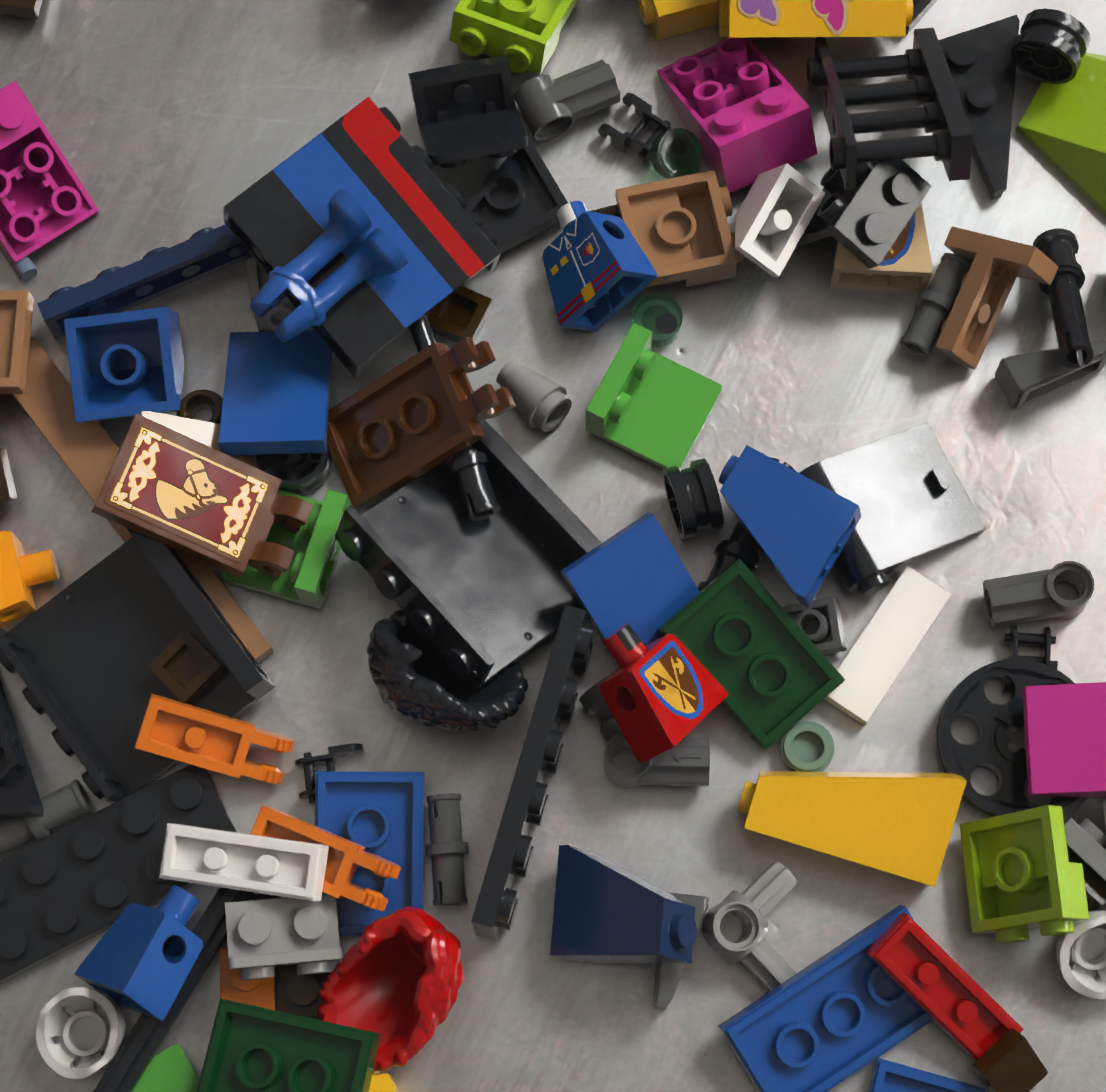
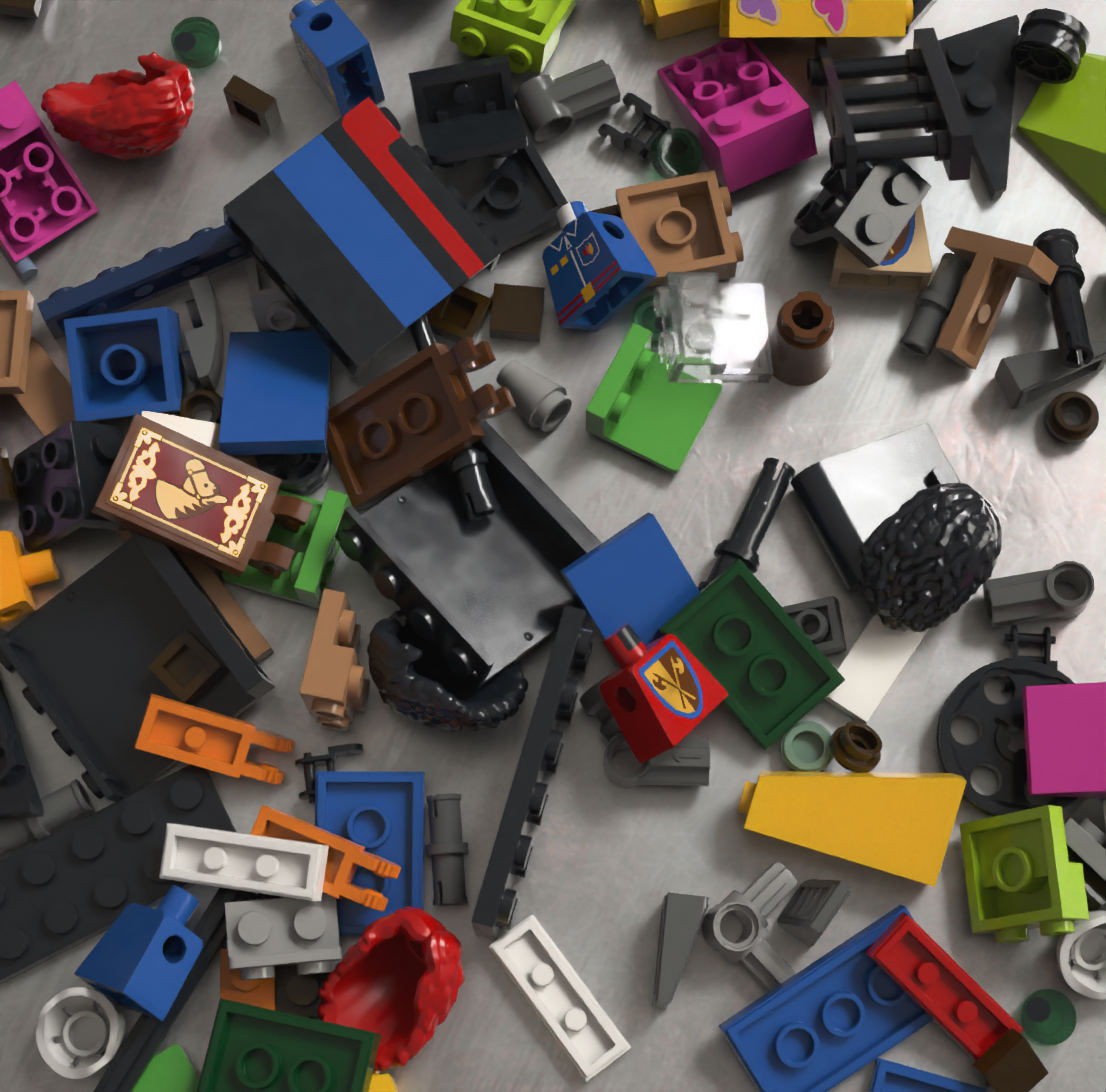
(61, 481): none -> black bracket
(125, 109): none -> red hair
(196, 42): none -> clear green tile
(206, 340): none -> dark grey slope
(252, 105): none -> dark brown tile
(327, 40): none -> blue torso
(333, 675): none -> medium nougat plate
(345, 226): blue piece -> none
(517, 312): none -> dark brown tile
(559, 998): none -> white tile
(616, 915): dark blue slope -> none
(693, 498): black wheel -> none
(712, 330): none -> clear plate
(775, 217): white slope -> none
(789, 519): blue slope -> none
(802, 340): none -> reddish brown plant
(813, 909): none -> dark grey slope
(856, 747): none -> dark brown plate
(930, 557): none -> black hair
(1047, 1017): none -> clear green tile
(1081, 406): none -> dark brown plate

